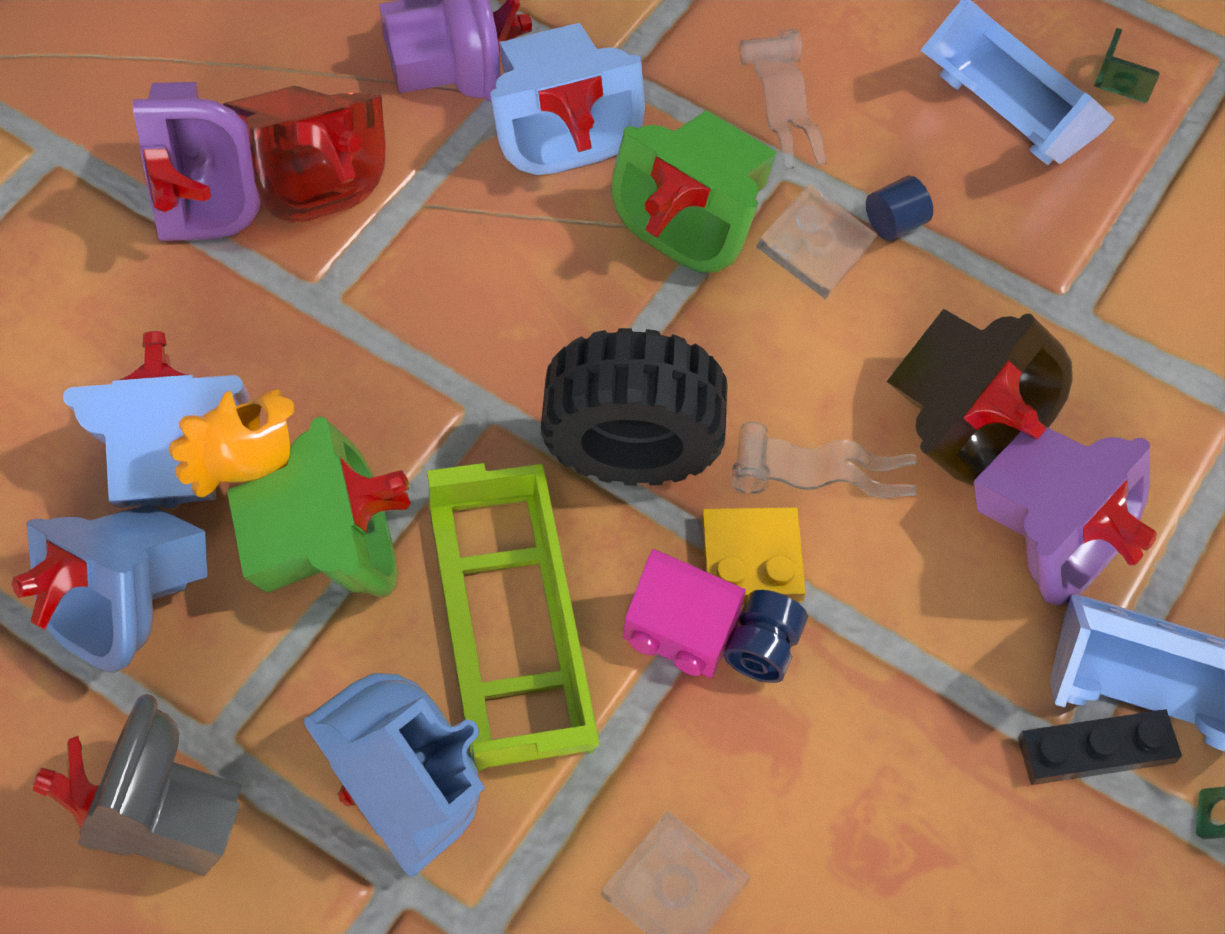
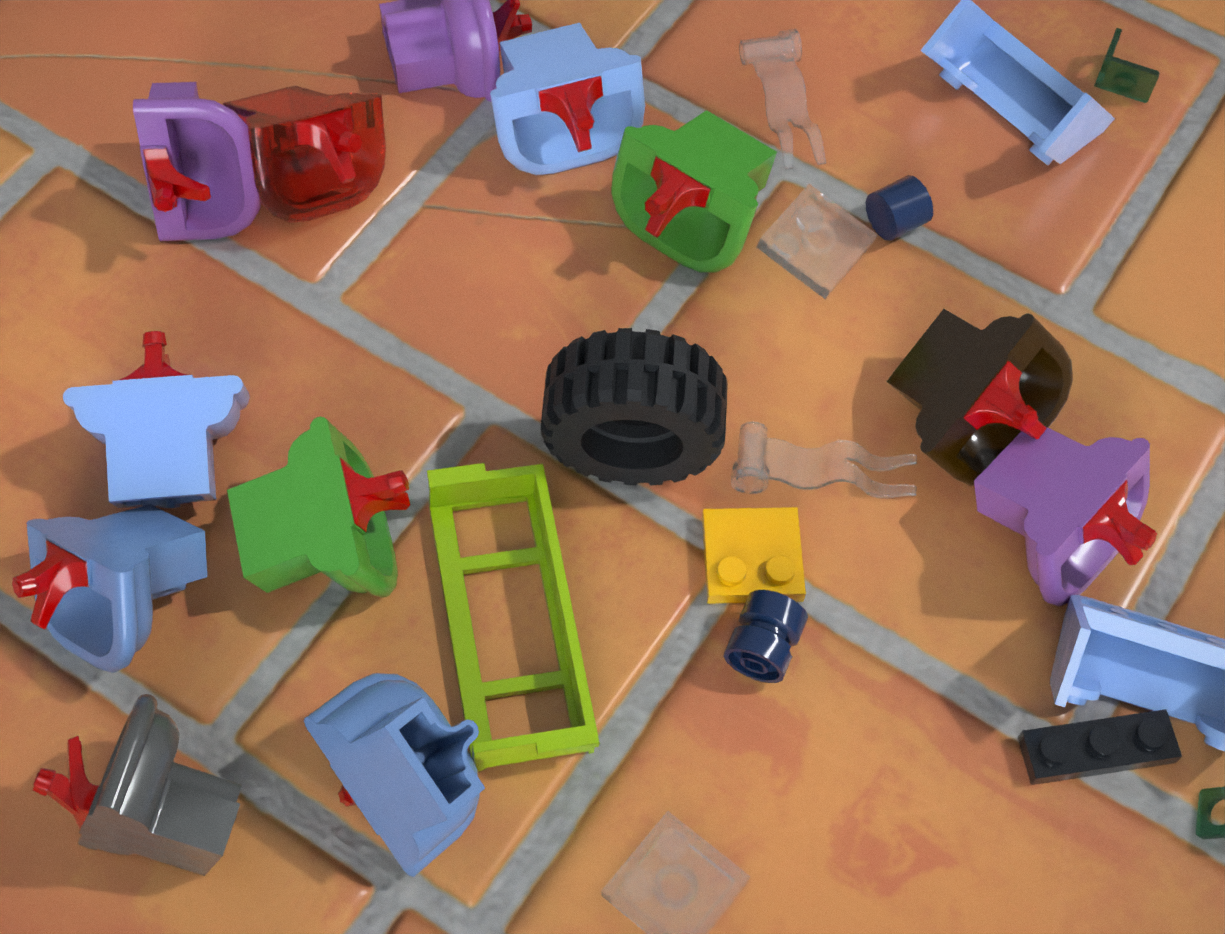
(231, 444): light orange piece -> none
(683, 614): dark pink slope -> none

